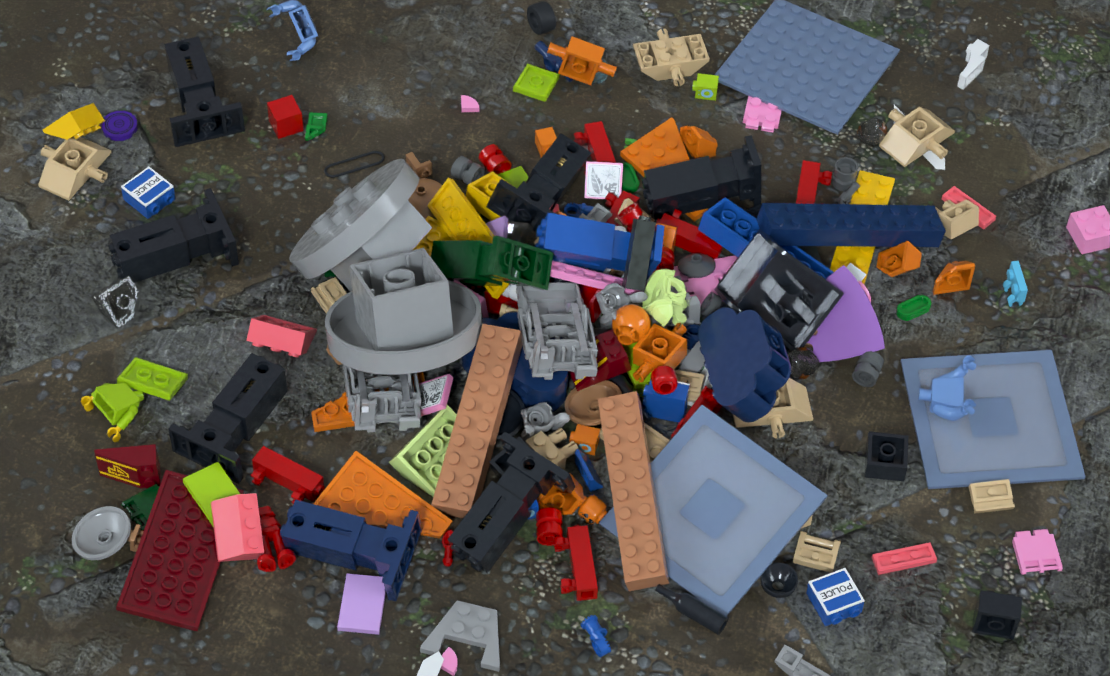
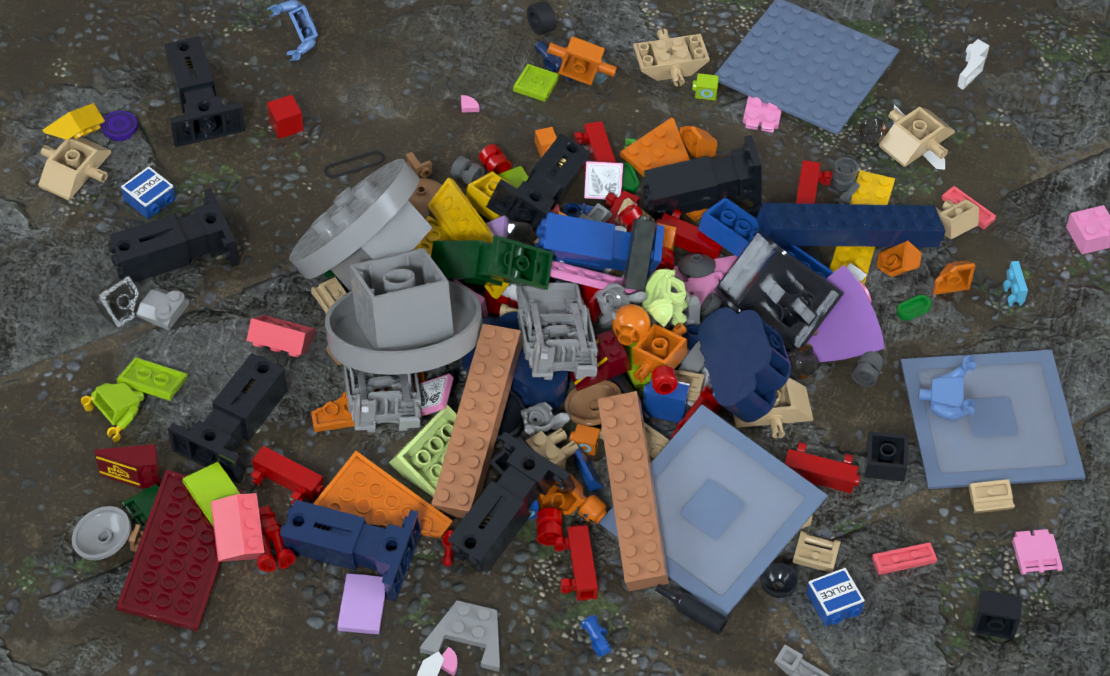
(162, 307): none -> light grey slope
(316, 125): green slope -> none
(822, 470): none -> red brick

